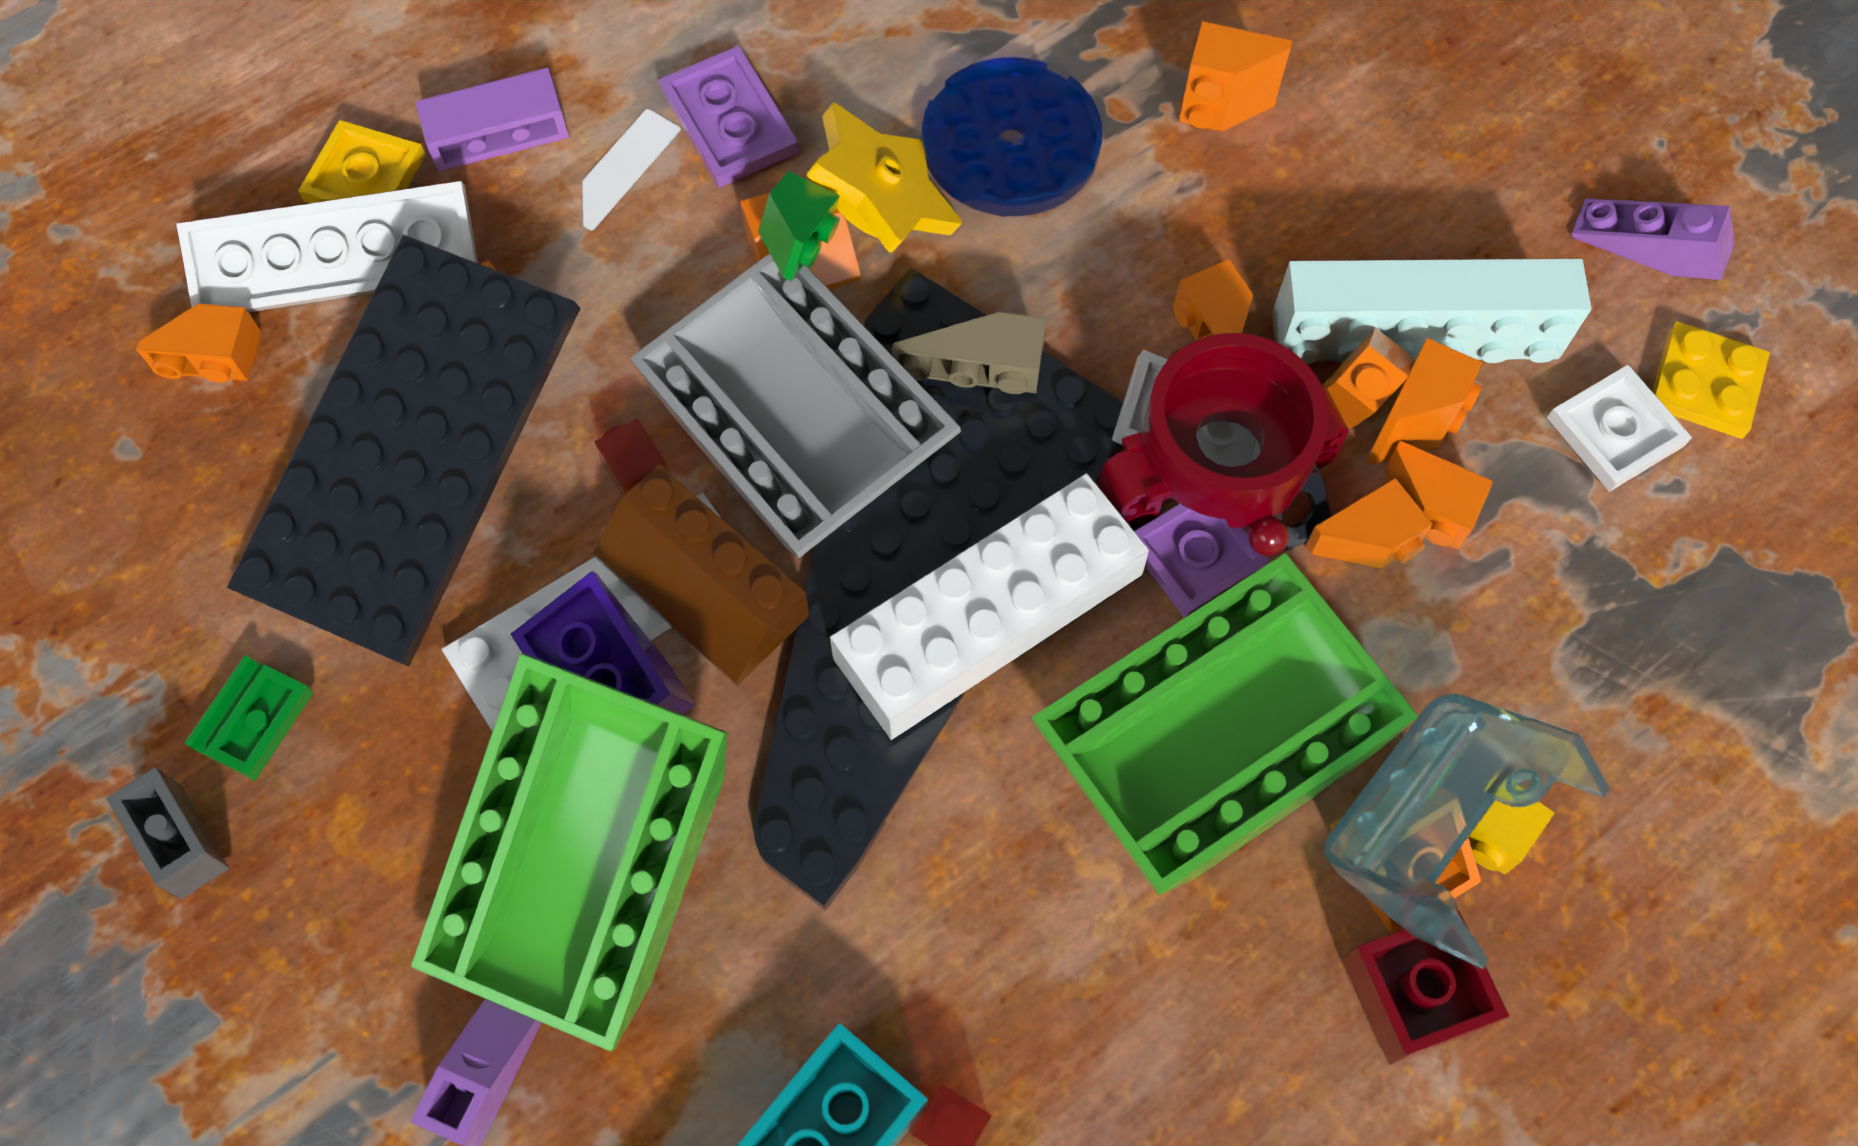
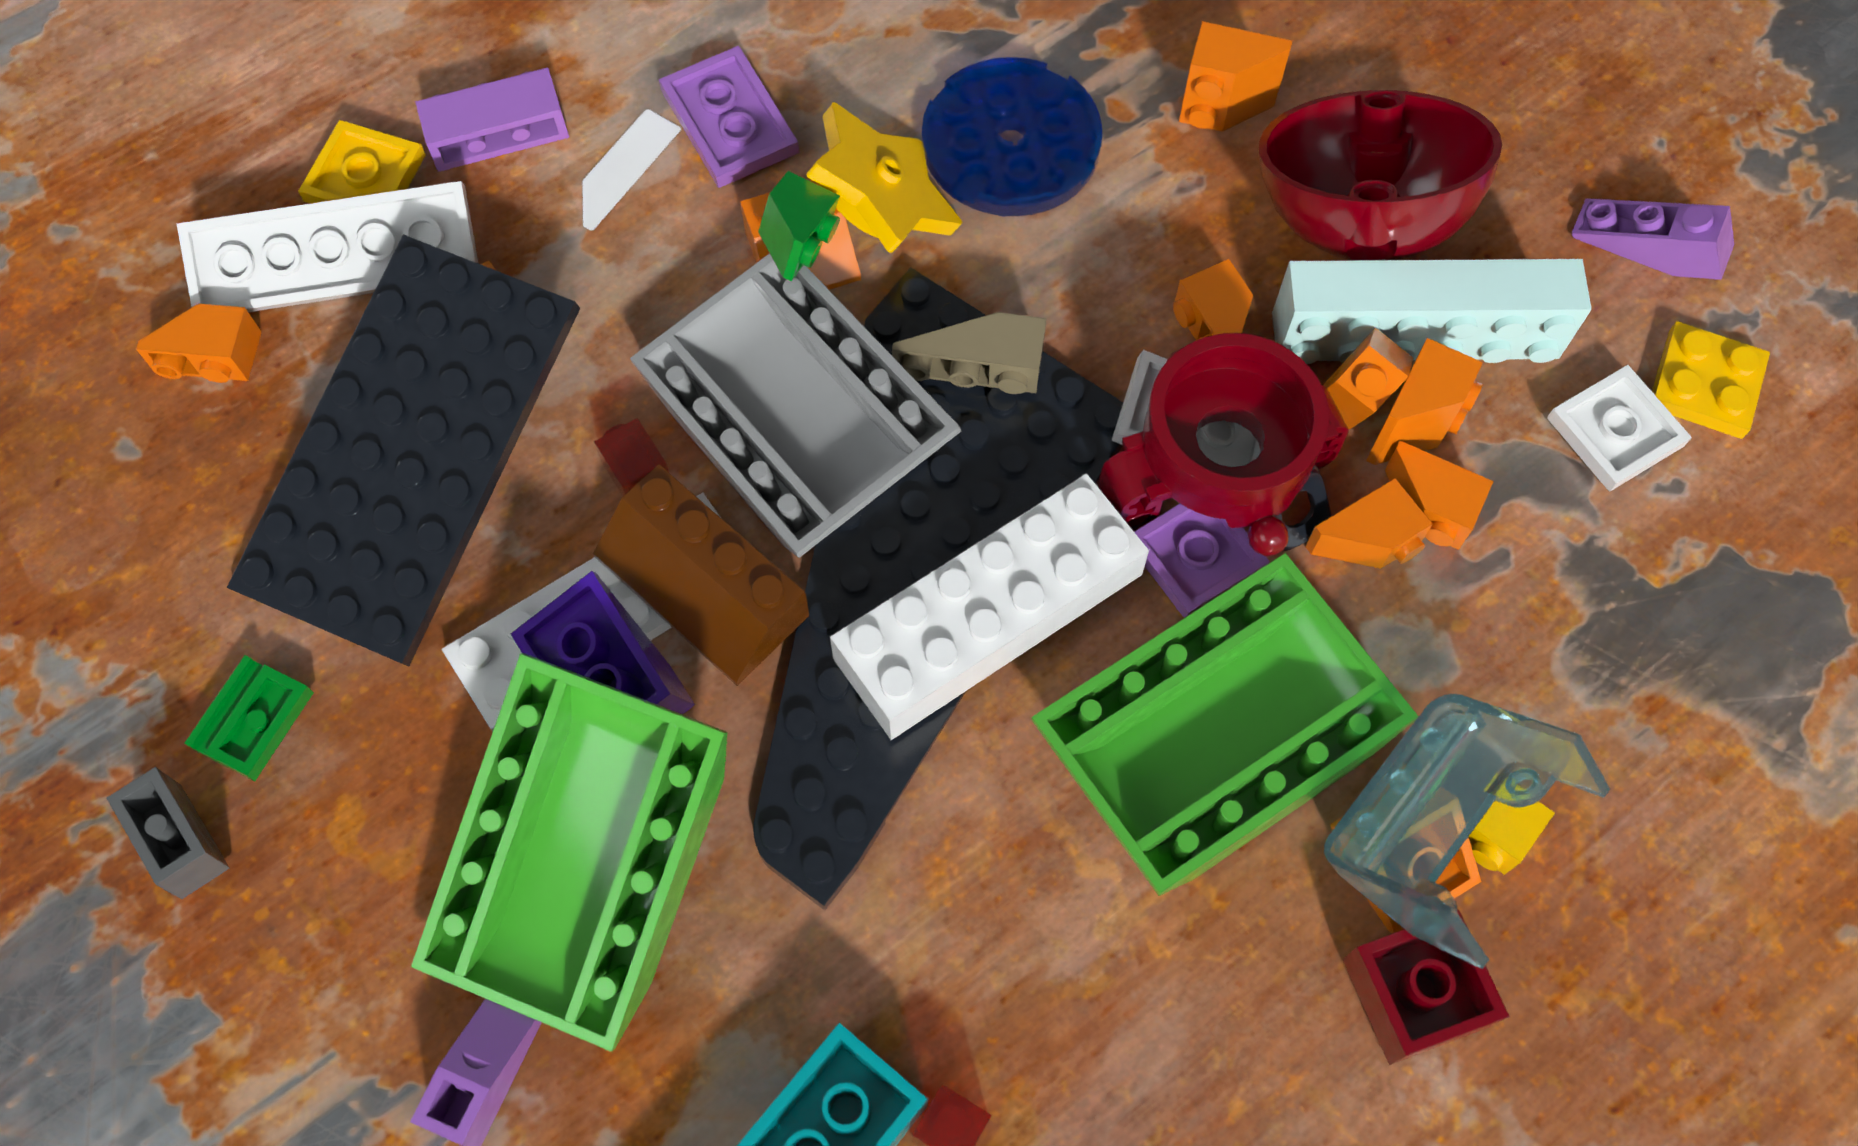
(1378, 204): none -> dark red piece

